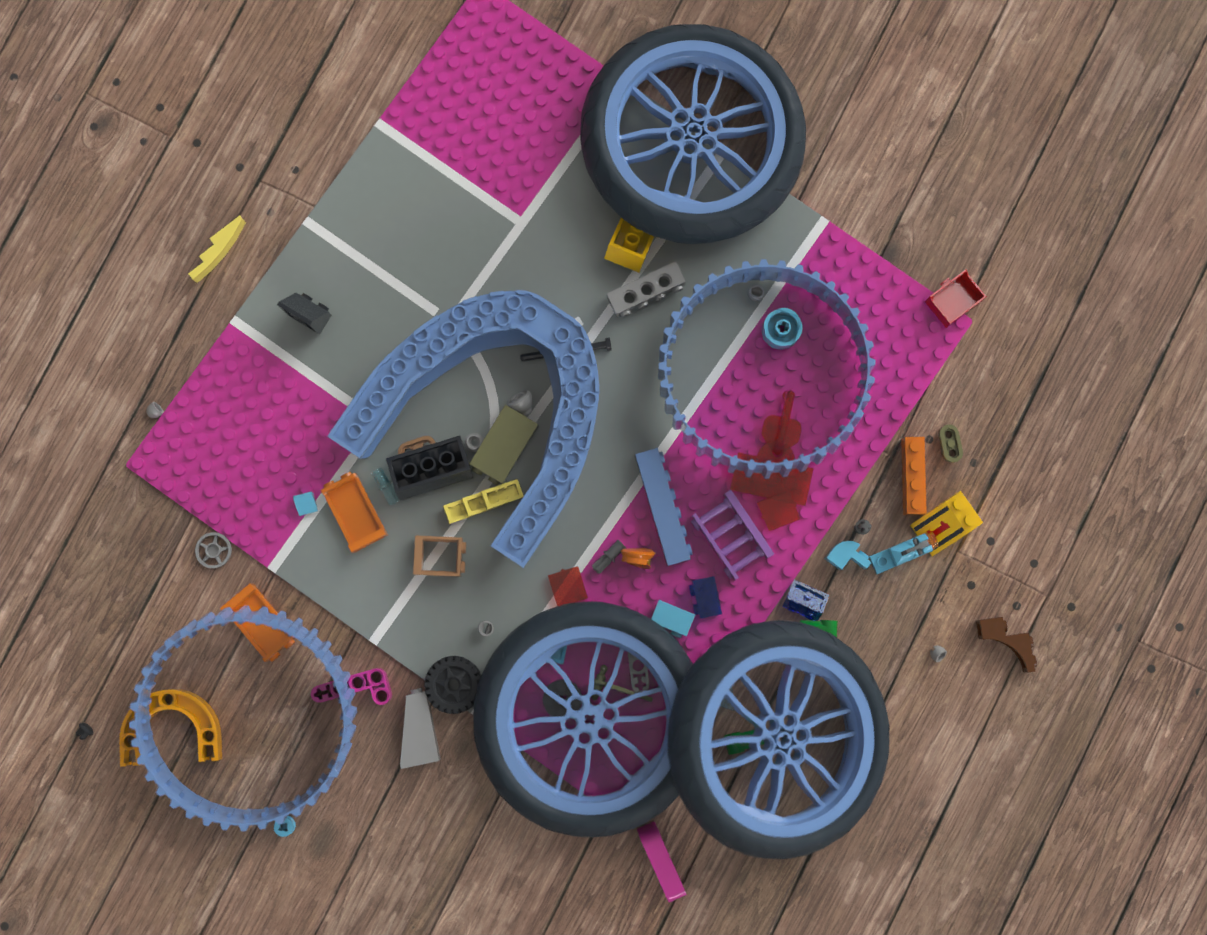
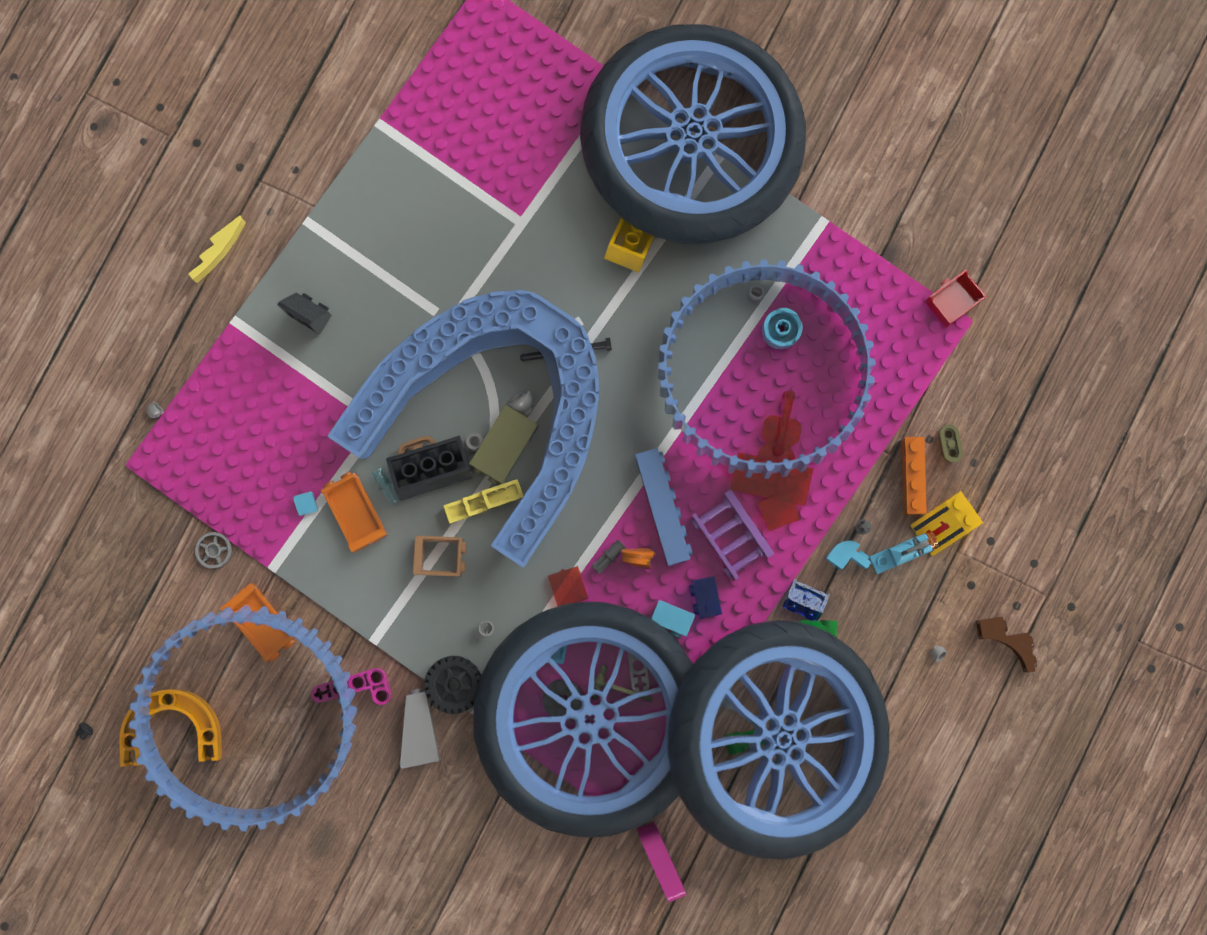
(288, 824): medium azure wheel -> none
(669, 272): light grey brick -> none

